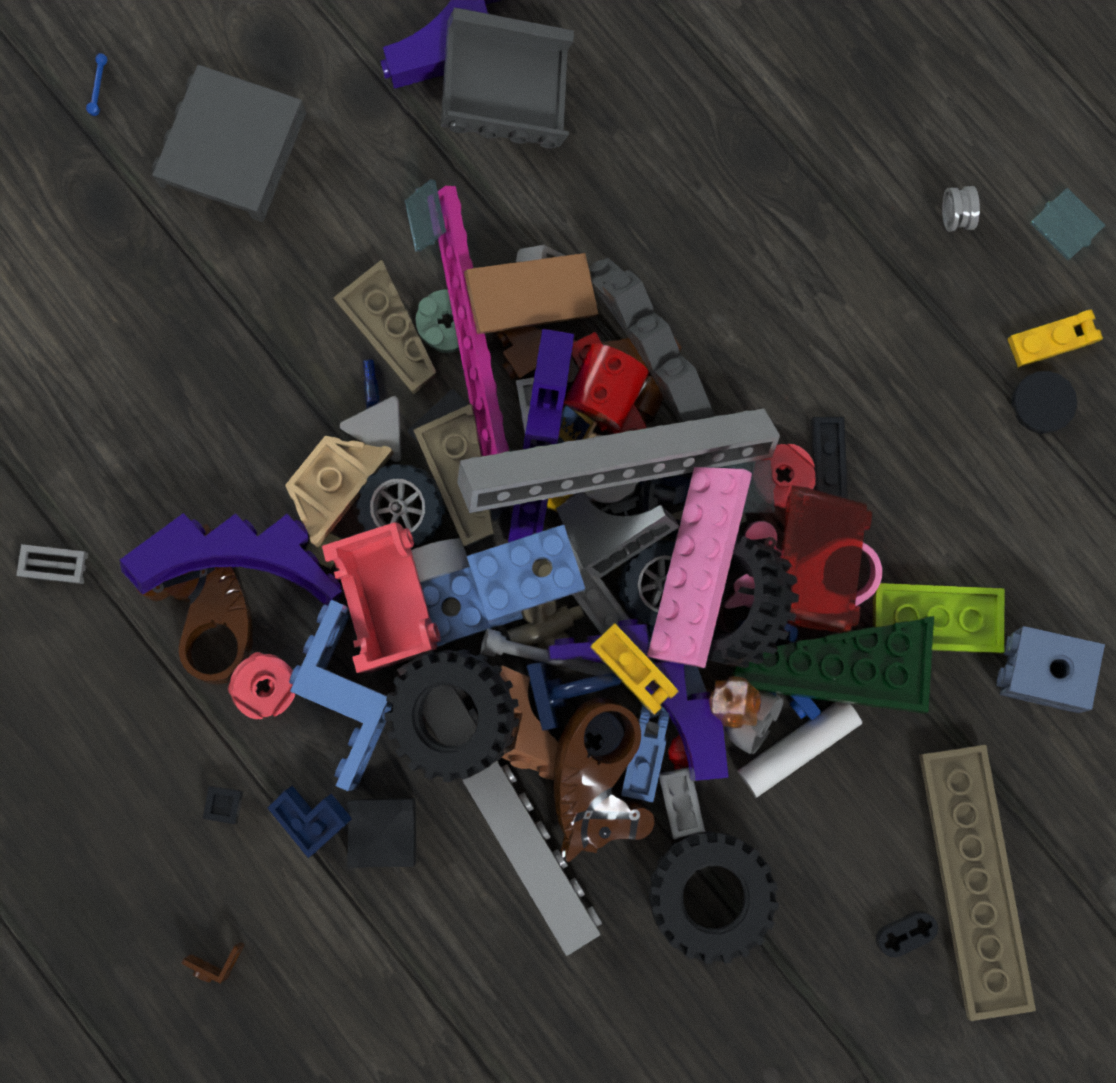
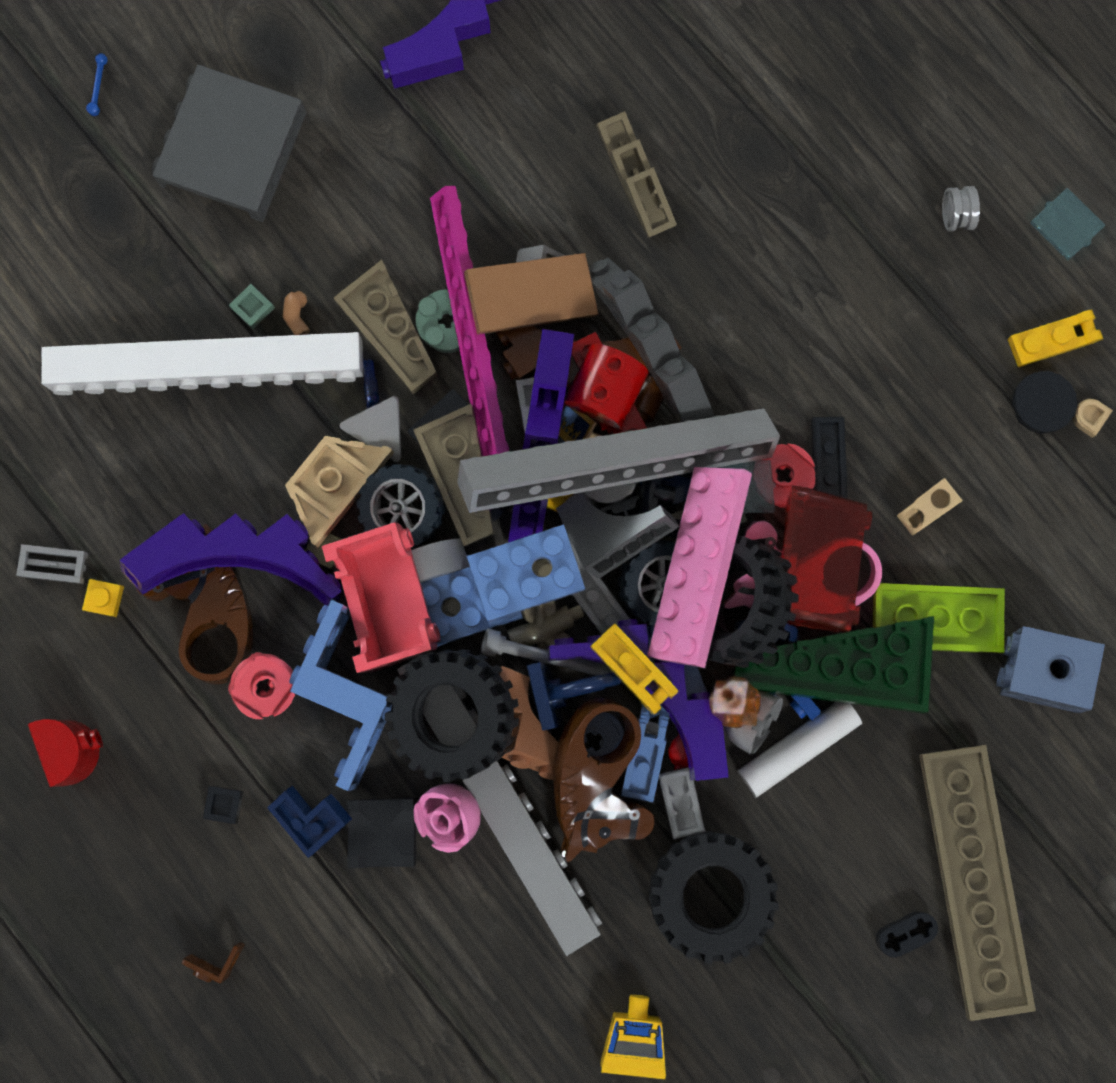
(66, 750): none -> red brick
(103, 598): none -> yellow plate
(202, 362): none -> white brick
(251, 306): none -> sand green plate
(291, 312): none -> medium nougat arm
(425, 215): clear light blue piece -> none
(447, 816): none -> bright pink cylinder
(505, 78): dark grey panel -> none
(635, 1042): none -> yellow torso
(636, 175): none -> dark tan slope
(929, 506): none -> tan leg
(1091, 416): none -> tan tile

